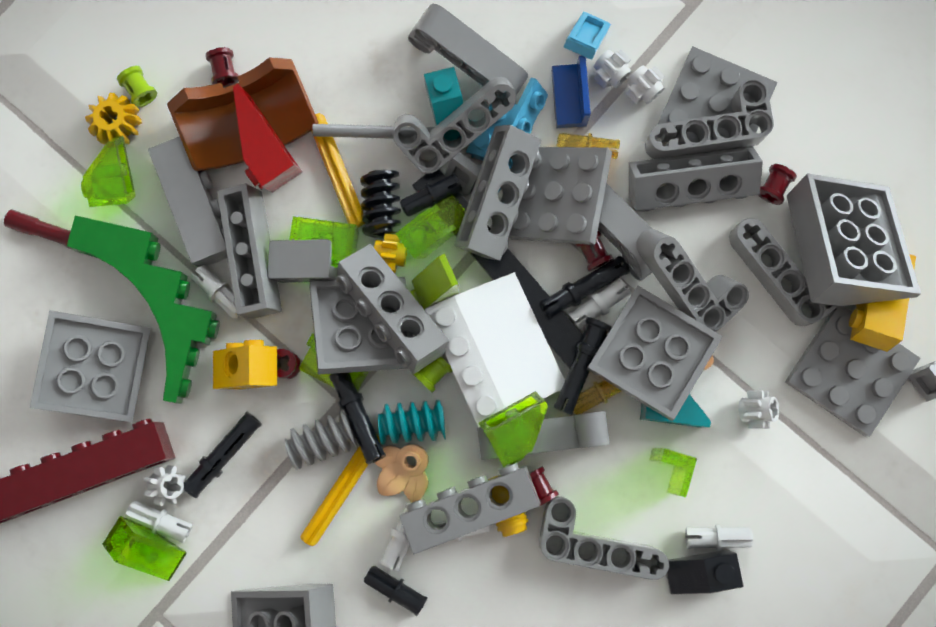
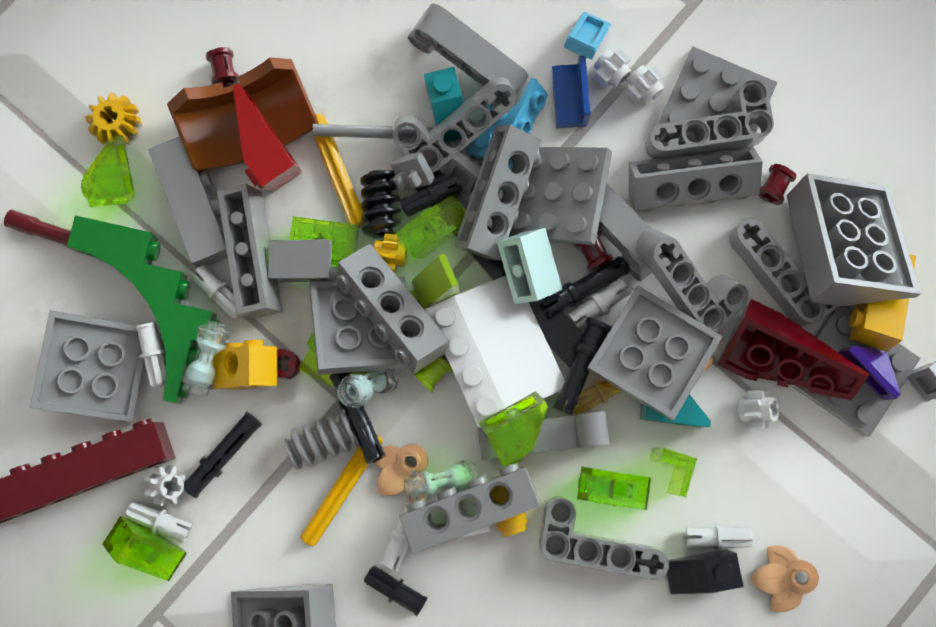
(136, 86): lime bush -> none
(152, 353): none -> white axle
(201, 372): none -> clear piece
(359, 388): none -> clear piece
(411, 171): none -> light grey tile
(411, 422): teal piece -> none
(425, 484): none -> clear piece
(529, 266): none -> light aqua brick
(542, 486): dark red bush -> none
(573, 140): clear yellow axle -> none
(613, 488): none -> clear neon green slope
(779, 578): none -> light nougat plate
(781, 351): none -> dark red wedge
(878, 365): none -> dark purple slope

